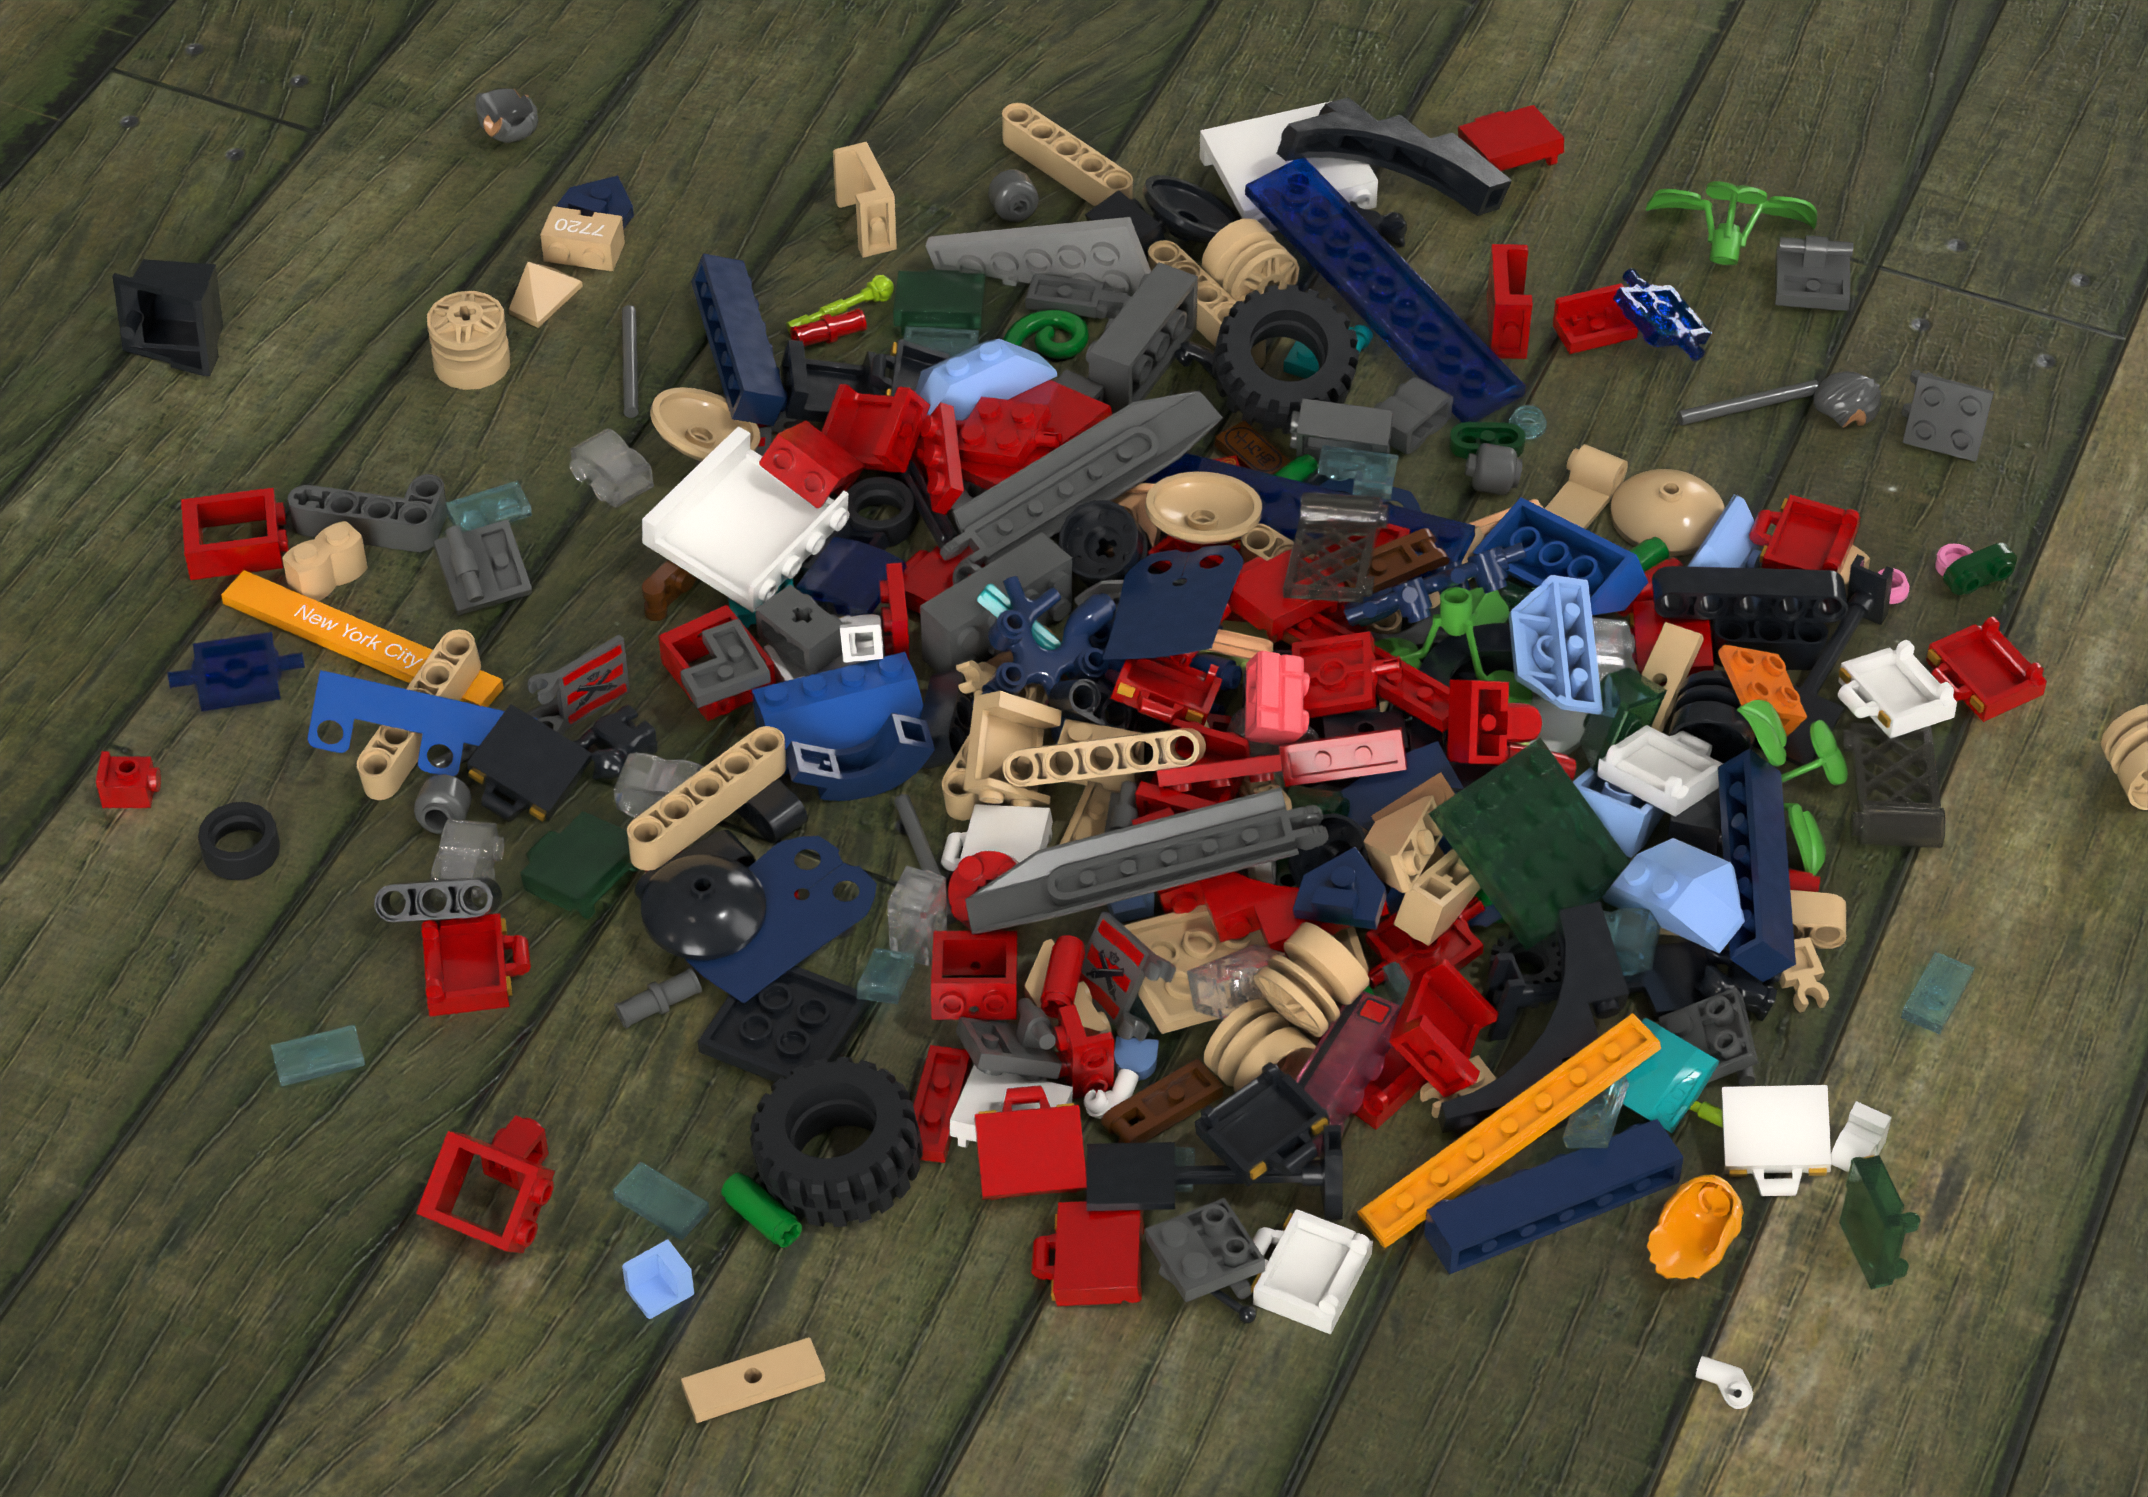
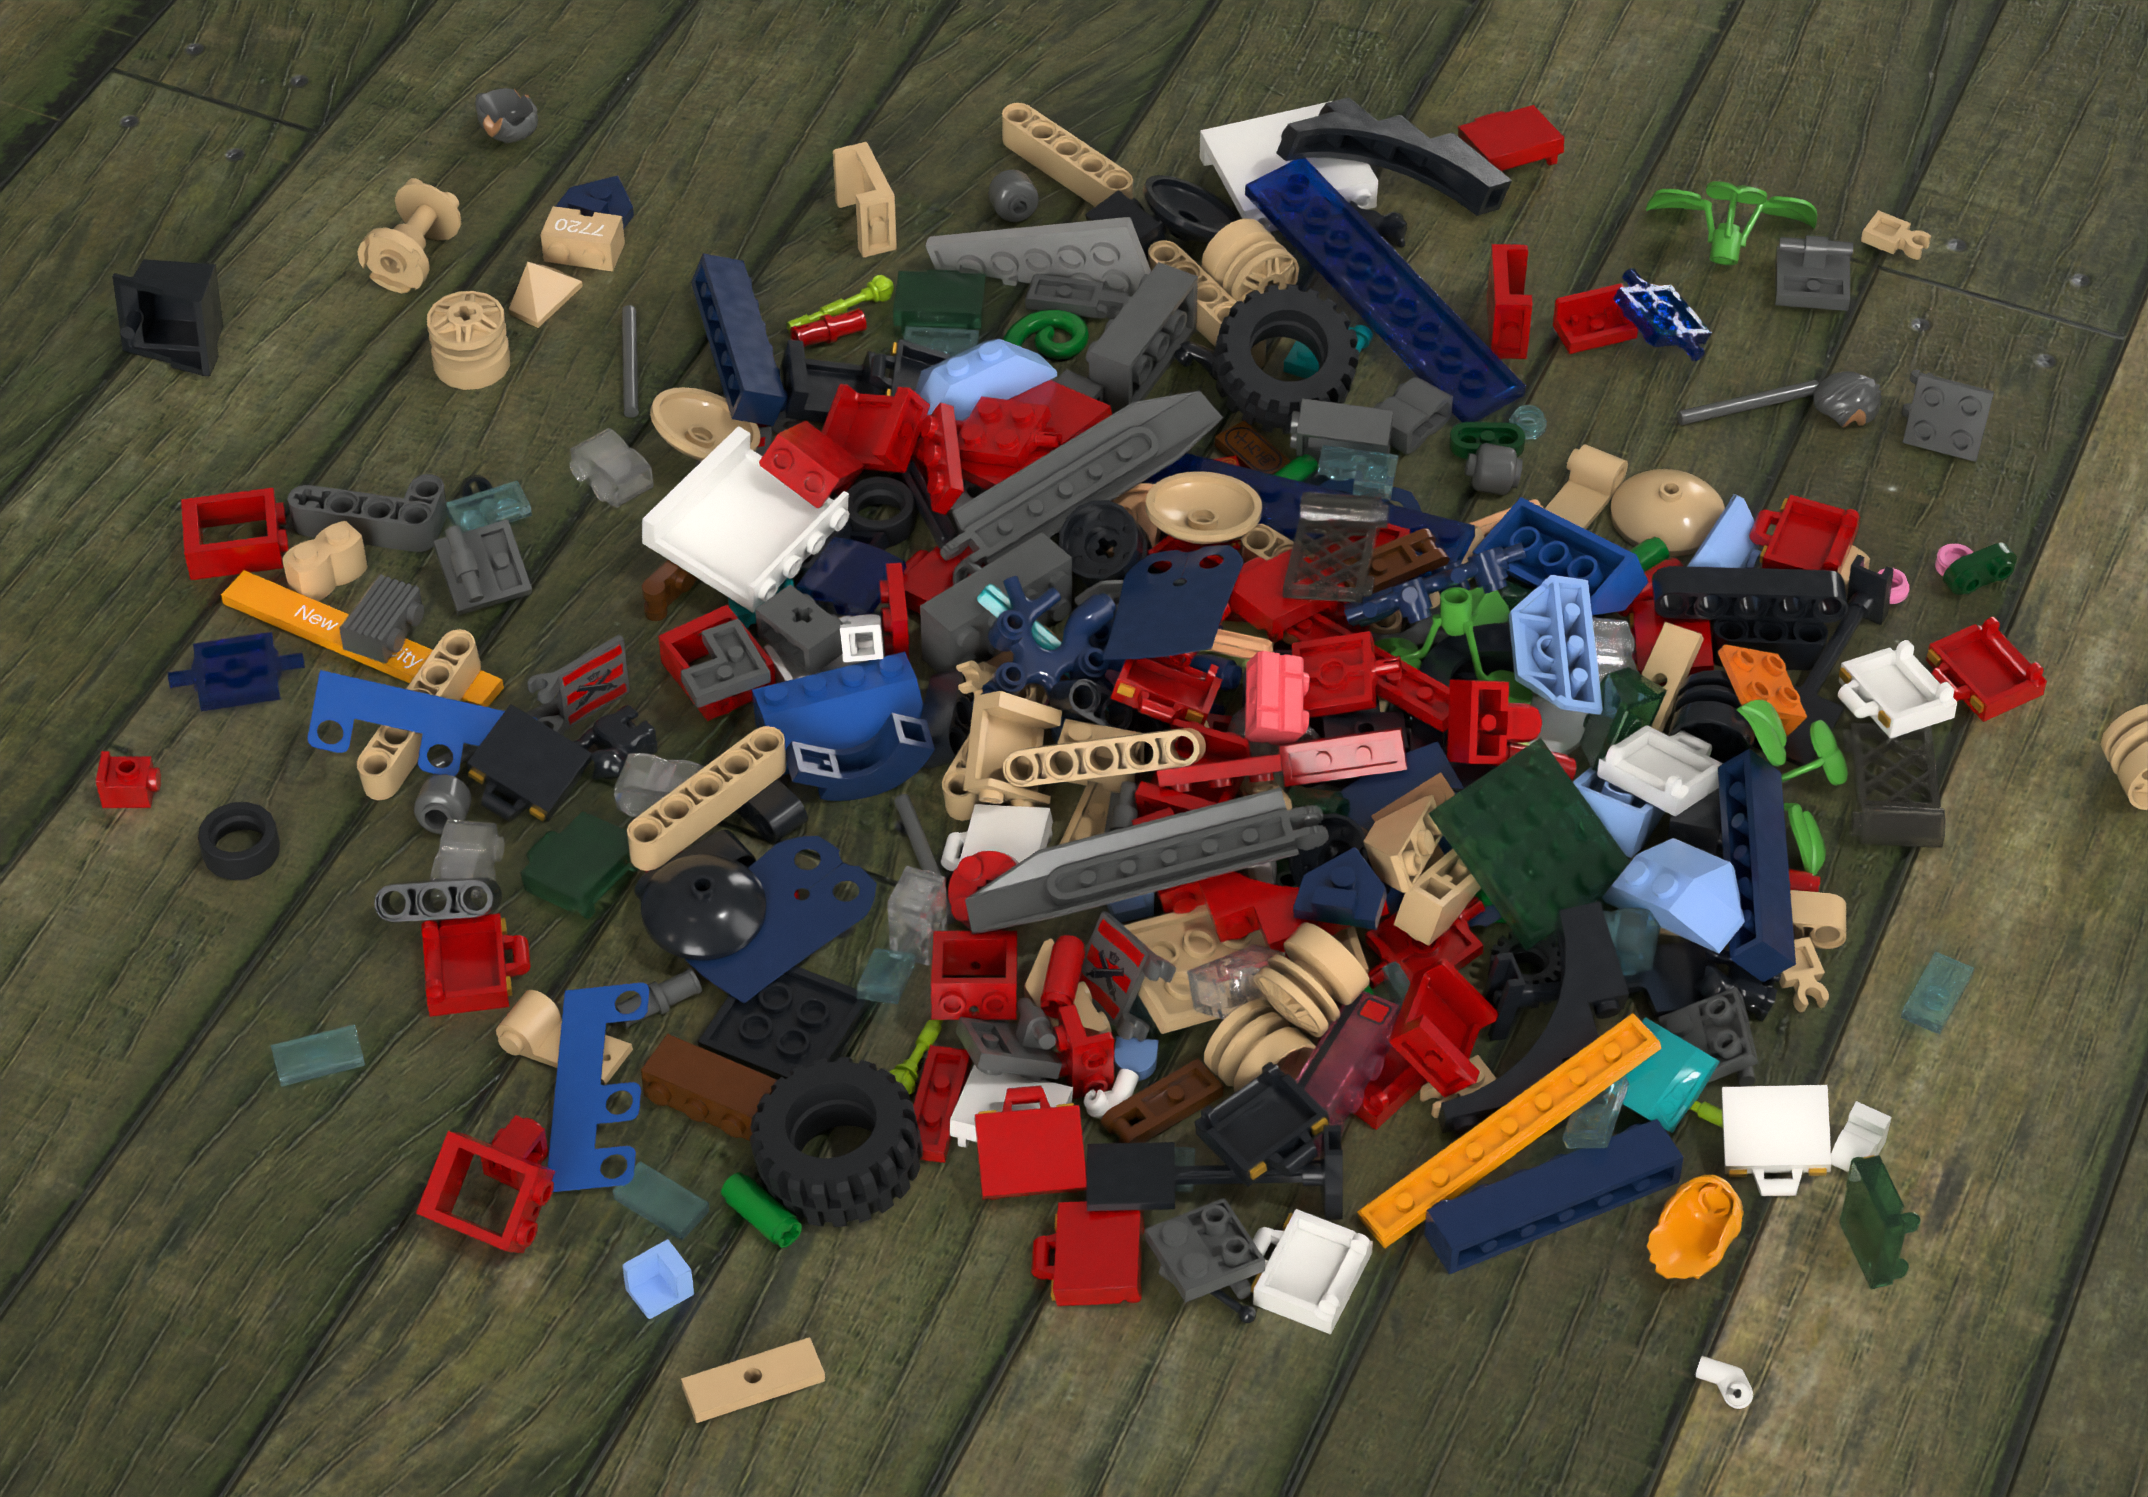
(382, 619): none -> dark grey brick
(398, 253): none -> tan piece
(480, 481): none -> black hinge
(535, 1032): none -> tan door
(579, 1093): none -> blue piece
(704, 1086): none -> reddish brown brick
(906, 1072): none -> lime piece
(1892, 234): none -> tan plate

